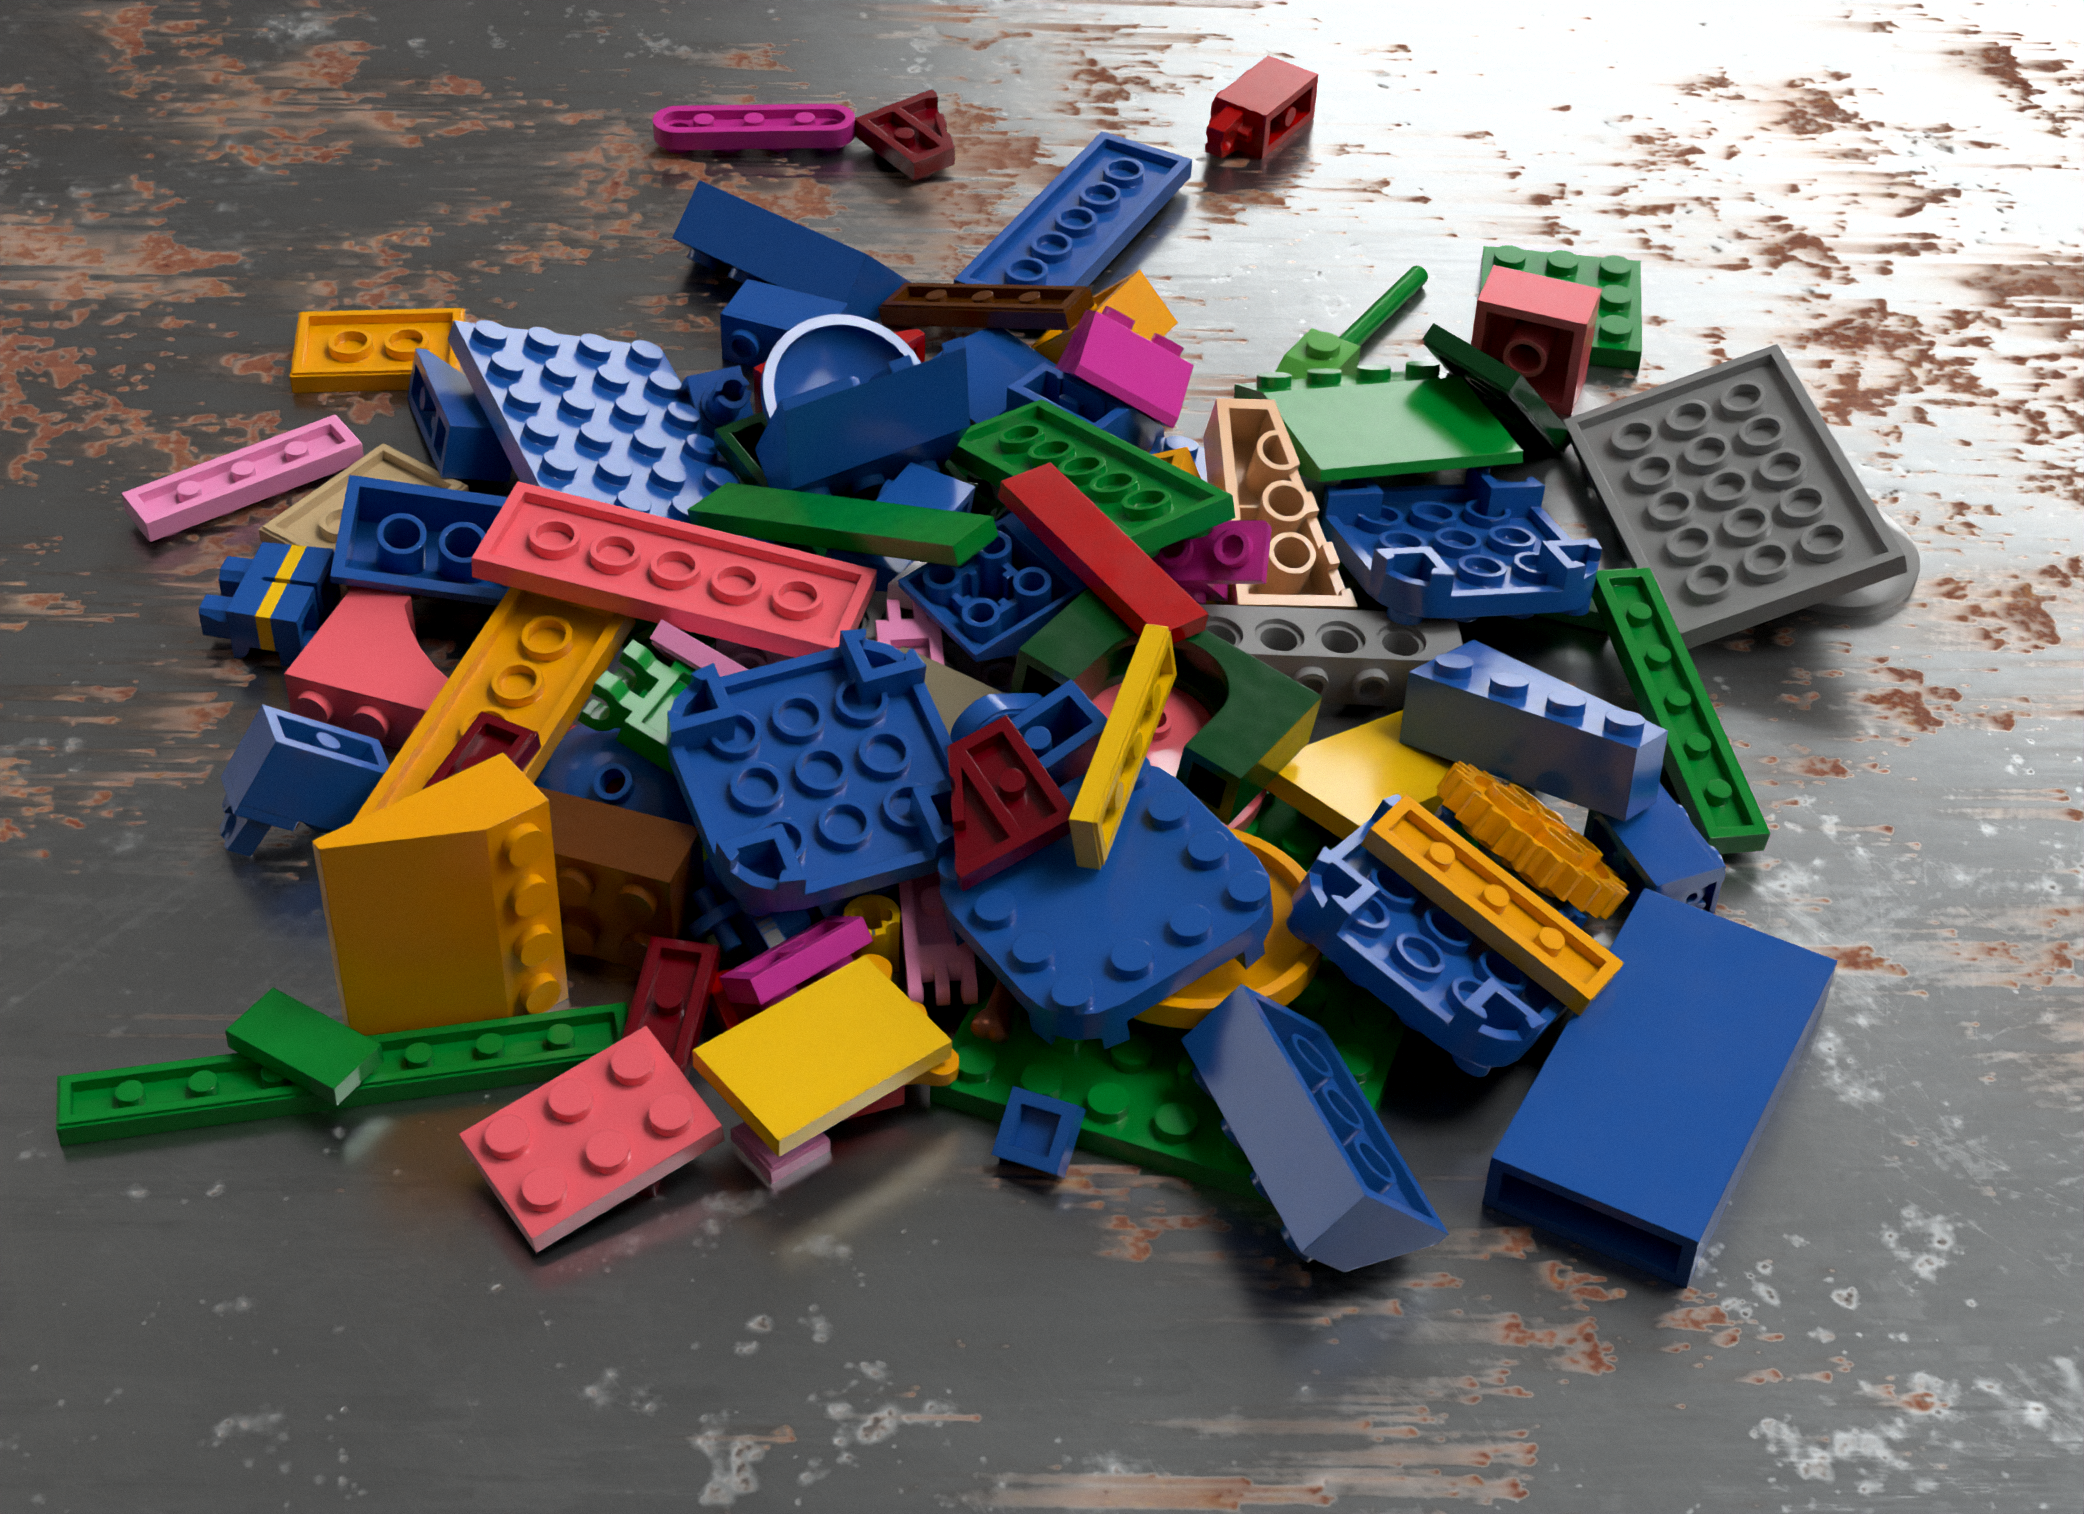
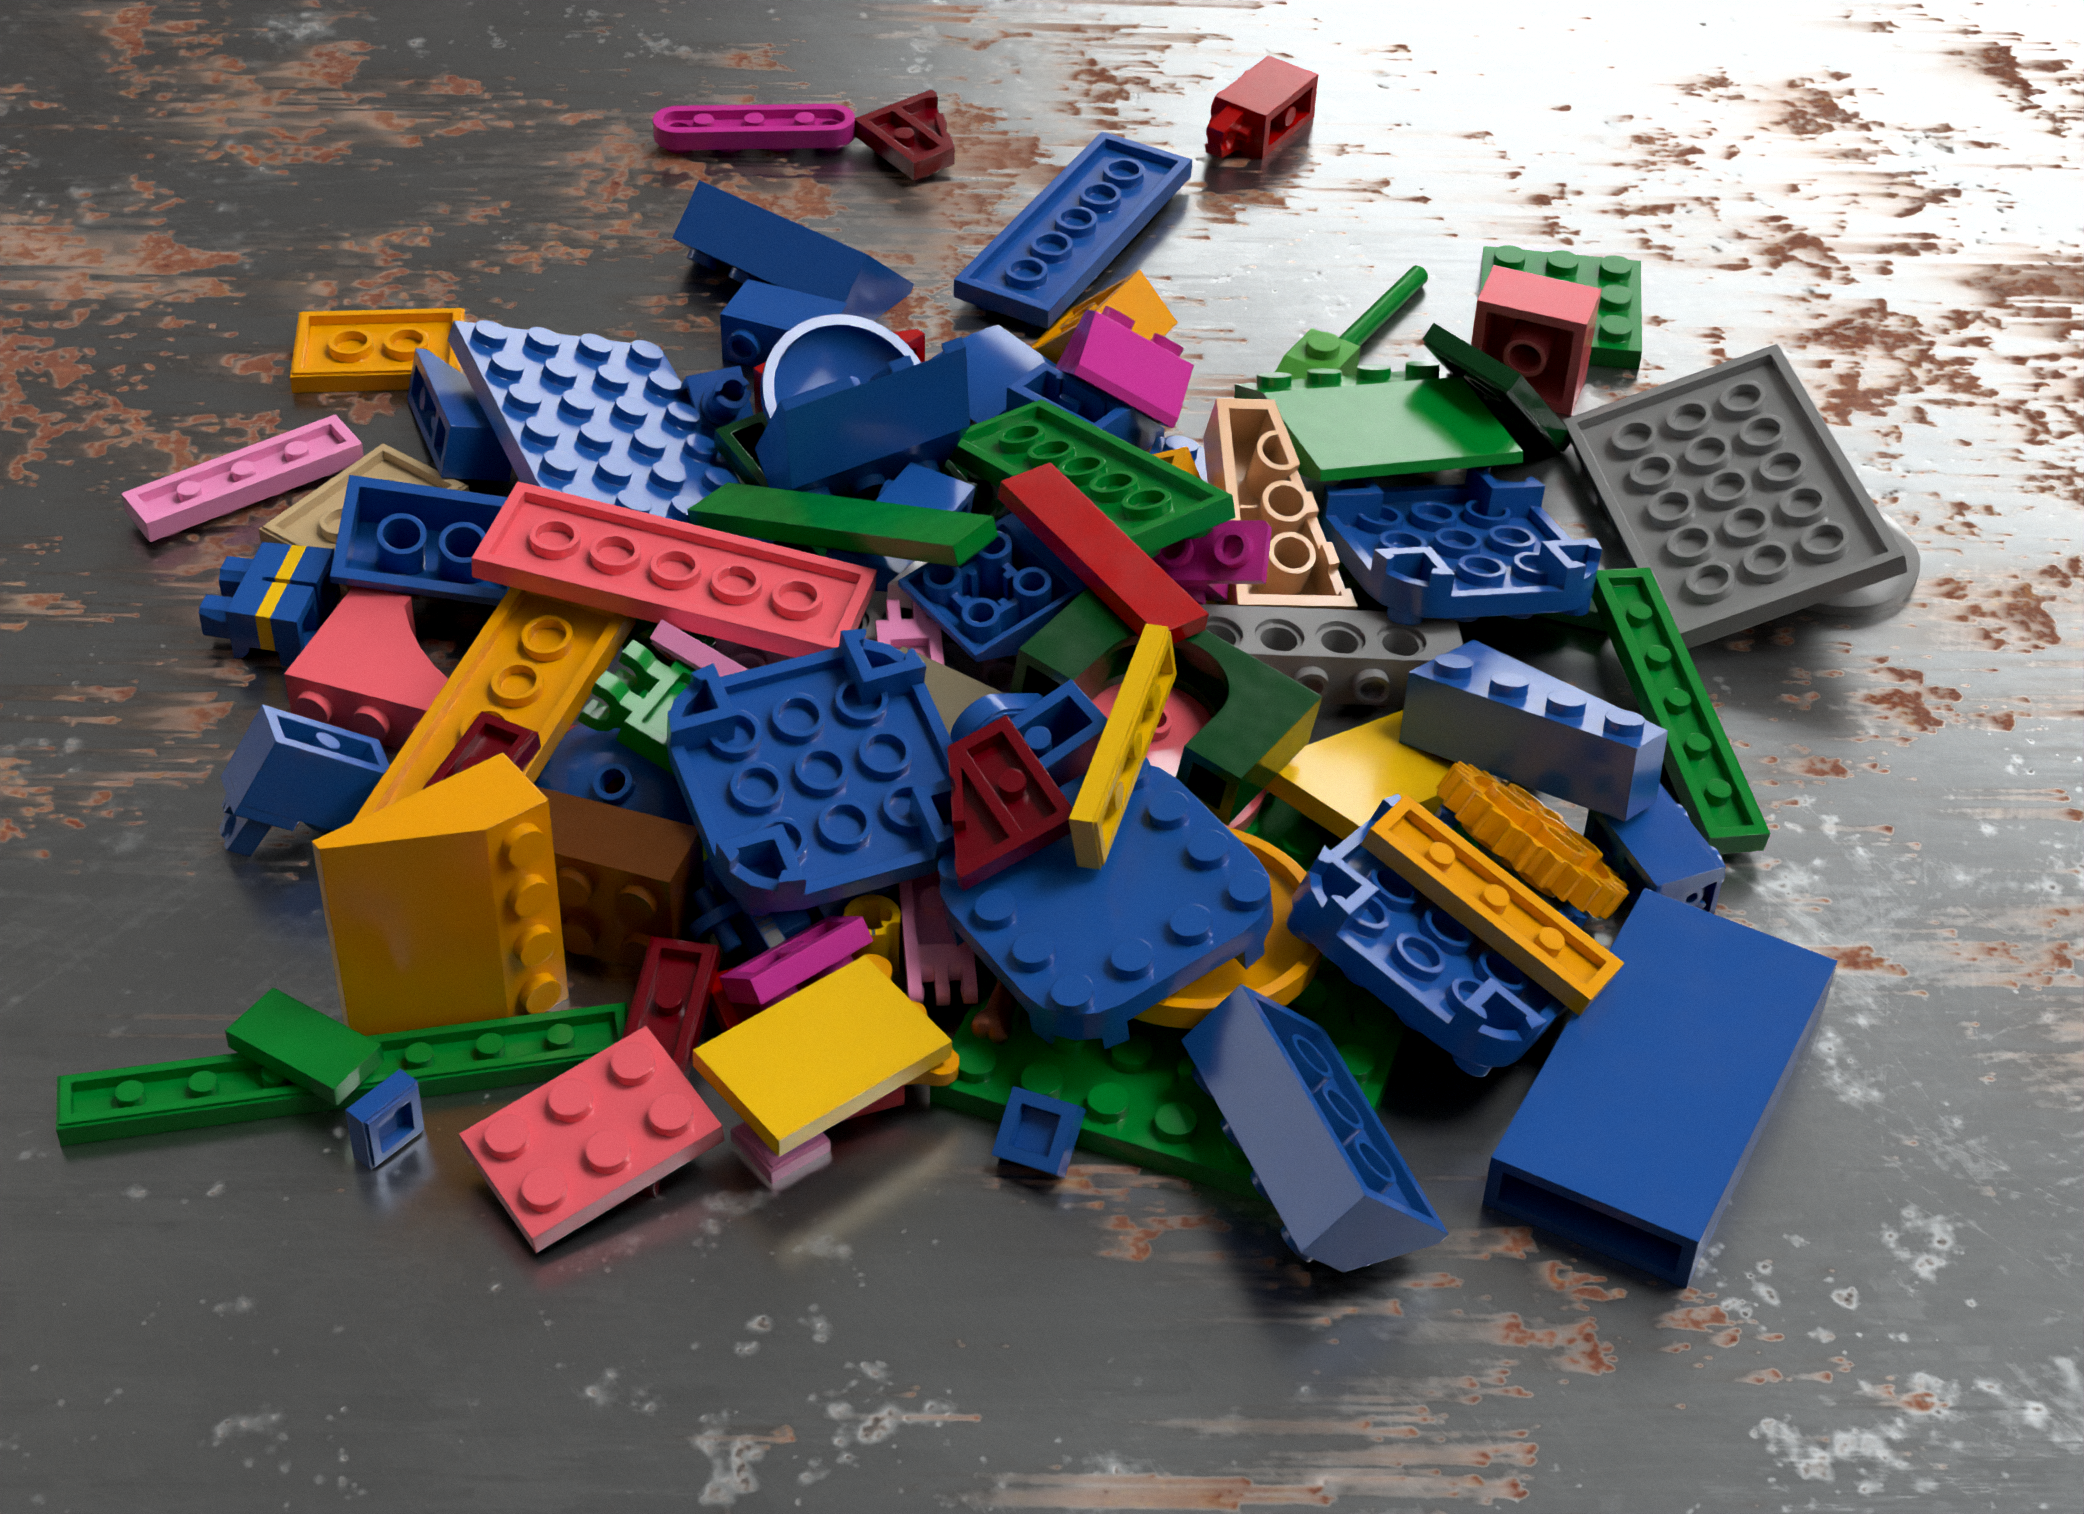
(385, 1119): none -> blue tile
(986, 306): reddish brown tile -> none

